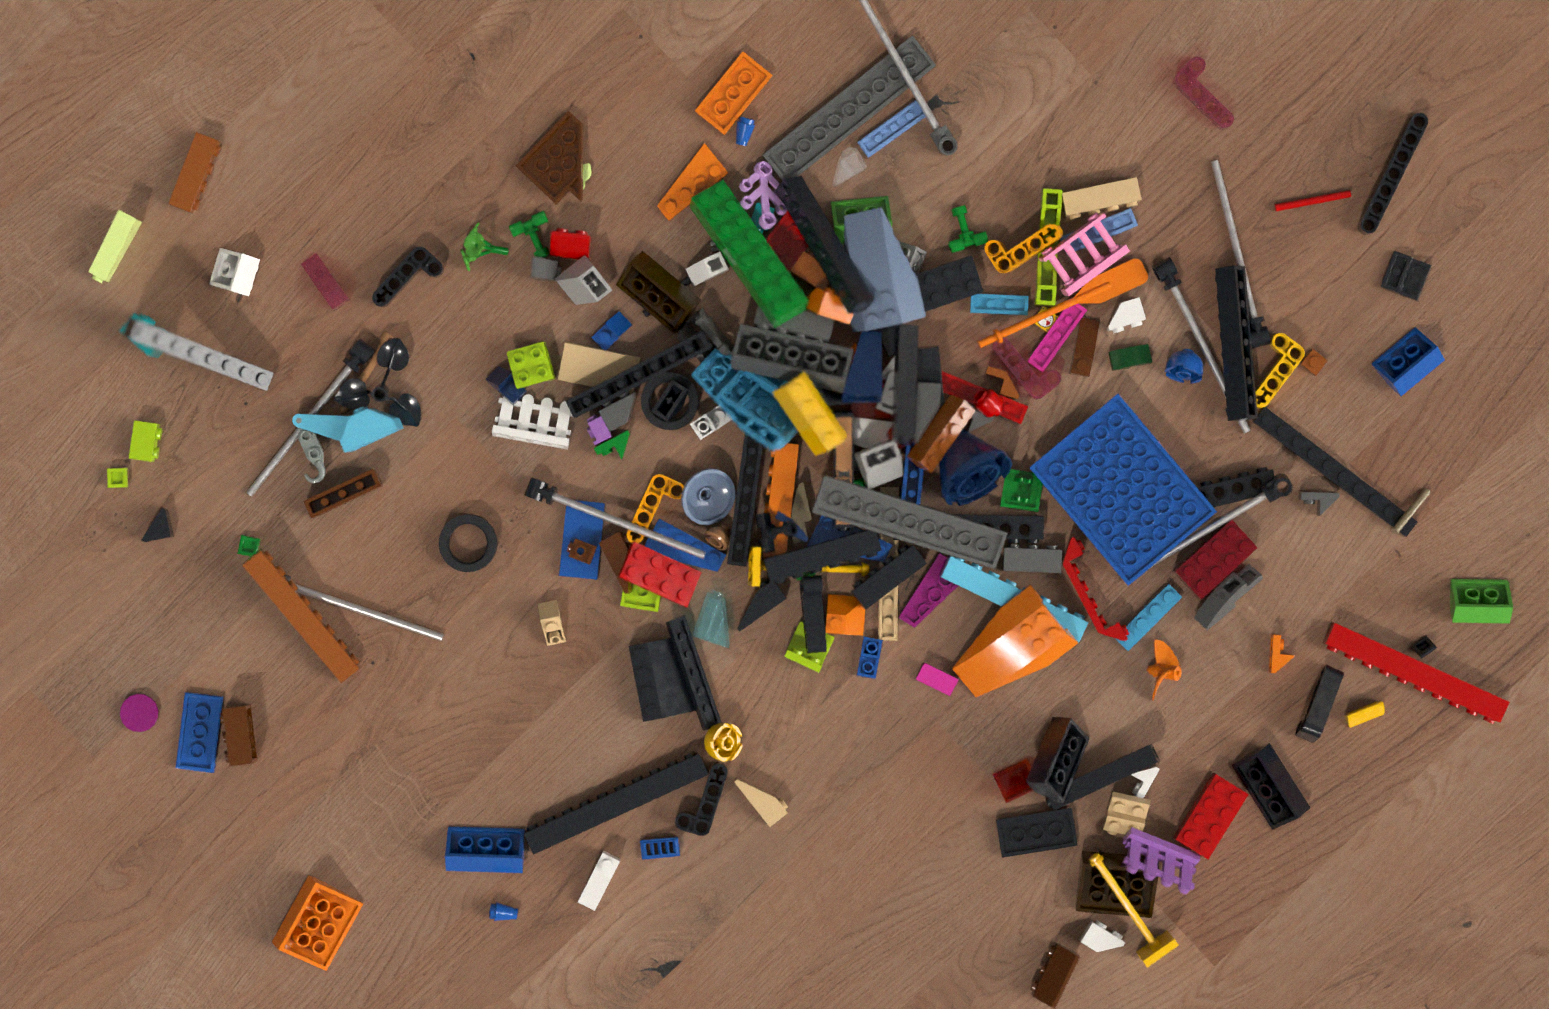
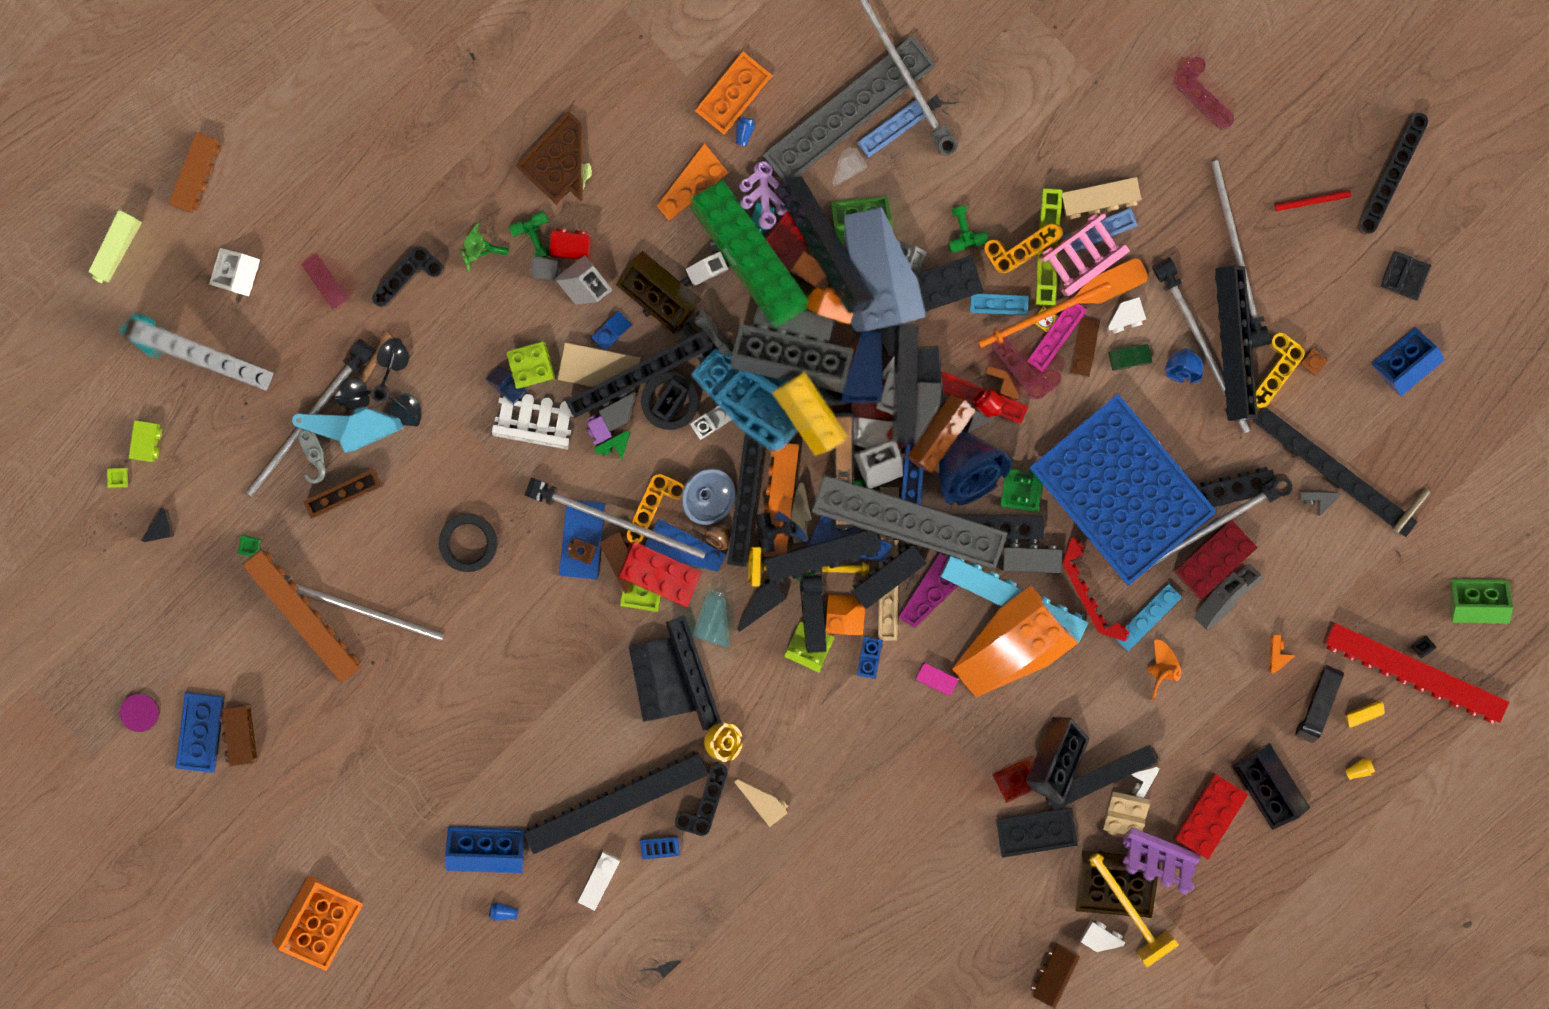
(551, 622): tan slope -> none
(1360, 769): none -> yellow cone

